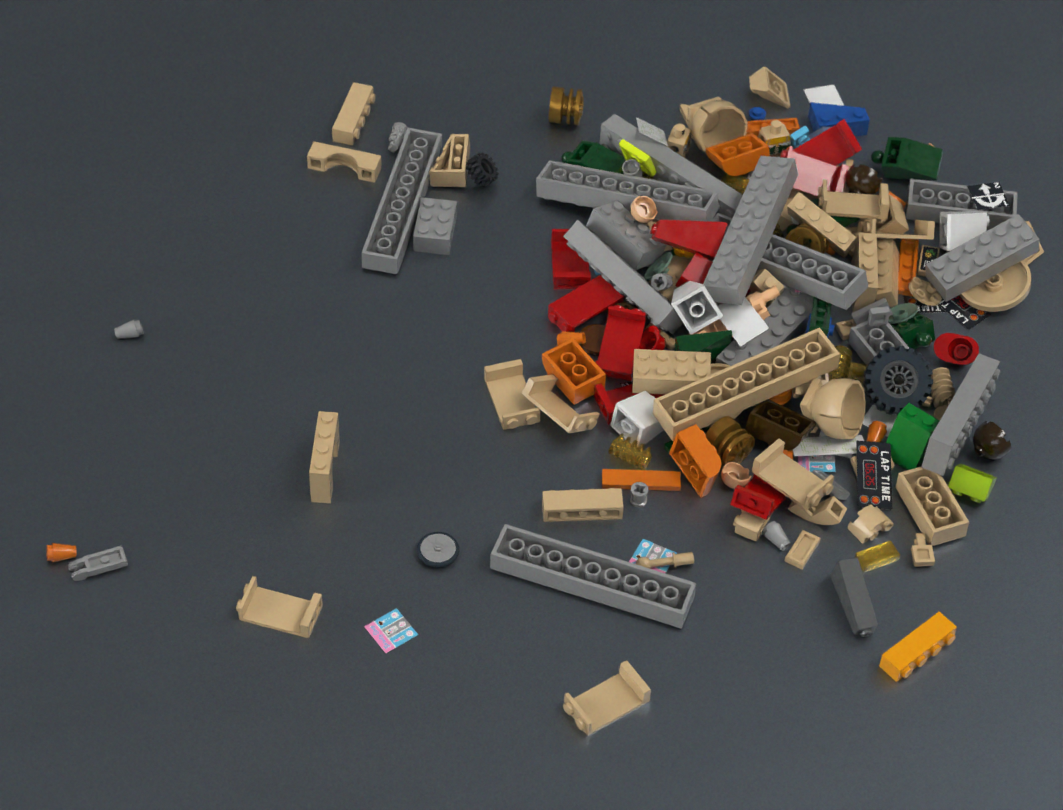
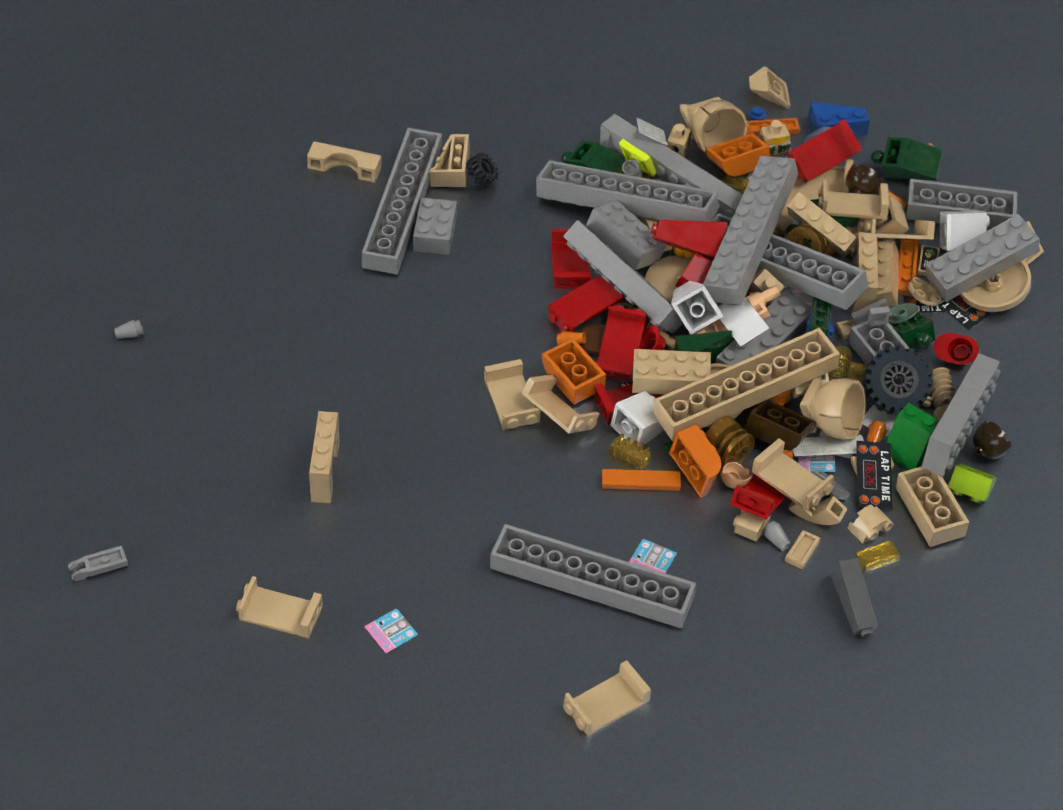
(59, 552): orange cone -> none
(353, 114): tan brick -> none
(396, 136): light grey hinge -> none
(438, 549): light grey wheel -> none
(565, 105): pearl gold wheel -> none
(582, 505): tan brick -> none
(639, 491): light grey bush -> none
(643, 209): light nougat hair -> none
(659, 266): sand green dish -> none
(661, 281): light grey hinge -> none
(676, 560): tan pin -> none
(799, 137): medium azure slope -> none
(812, 172): panel -> none
(824, 95): white sticker -> none
(918, 647): light orange brick -> none
(922, 553): tan plate -> none
(988, 195): black sticker -> none

